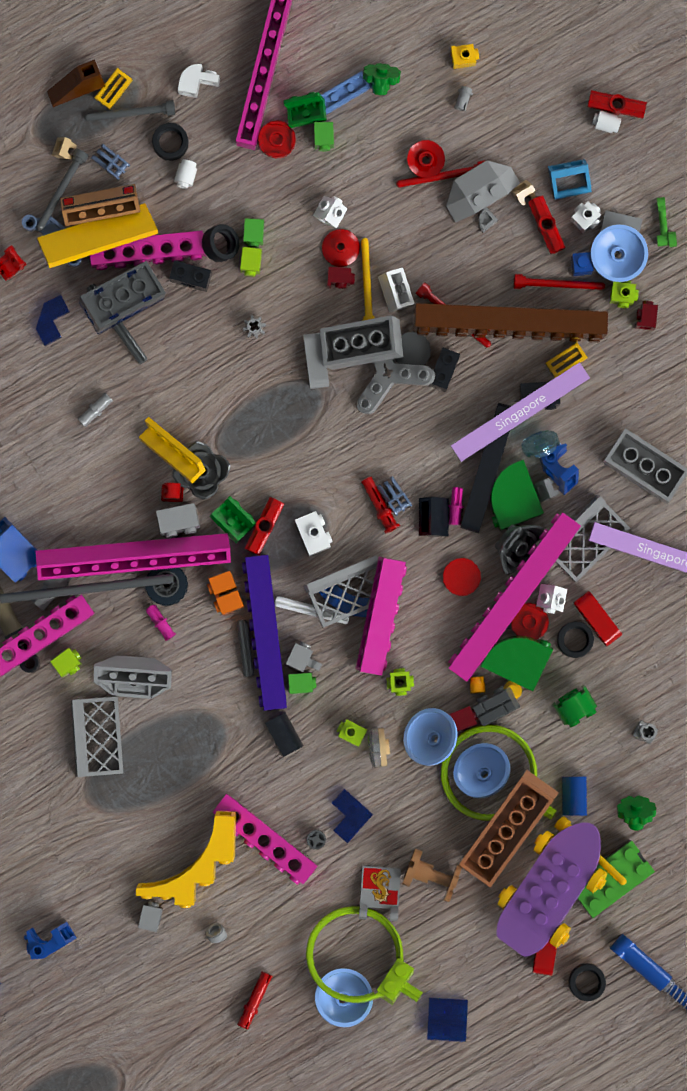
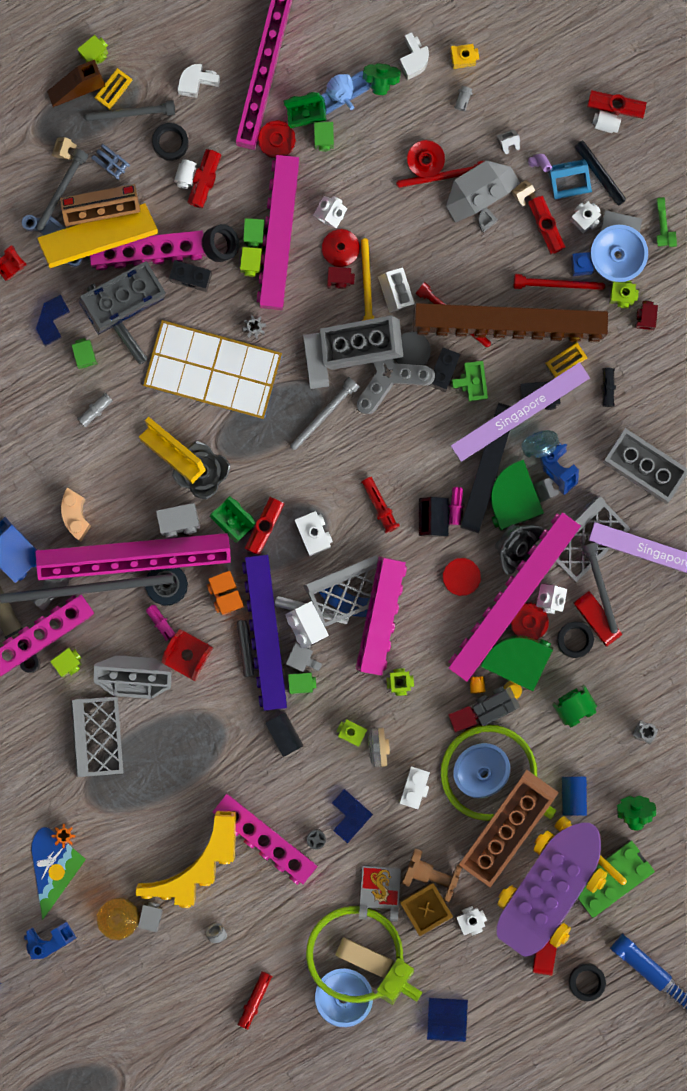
(53, 867): none -> sticker
(67, 832): none -> orange gear
(73, 515): none -> light nougat brick
(84, 353): none -> bright green brick
(93, 49): none -> lime brick
(128, 912): none -> clear yellow wheel
(172, 492): red leg -> none
(173, 654): none -> red hose
(204, 178): none -> red piece
(212, 369): none -> white piece
(279, 232): none -> dark pink brick
(306, 625): none -> white brick
(341, 89): none -> light blue piece
(348, 387): none -> light grey piece
(364, 957): none -> tan beam
(395, 497): sand blue arm -> none
(415, 788): none -> white brick
(416, 61): none -> white brick
(423, 730): light blue dish -> none
(426, 909): none -> pearl gold brick
(463, 920): none -> white brick
(472, 381): none -> bright green hinge
(507, 139): none -> tile
(540, 160): none -> lavender arm
(591, 551): none -> dark grey piece
(600, 173): none -> black axle
(608, 387): none -> black pin

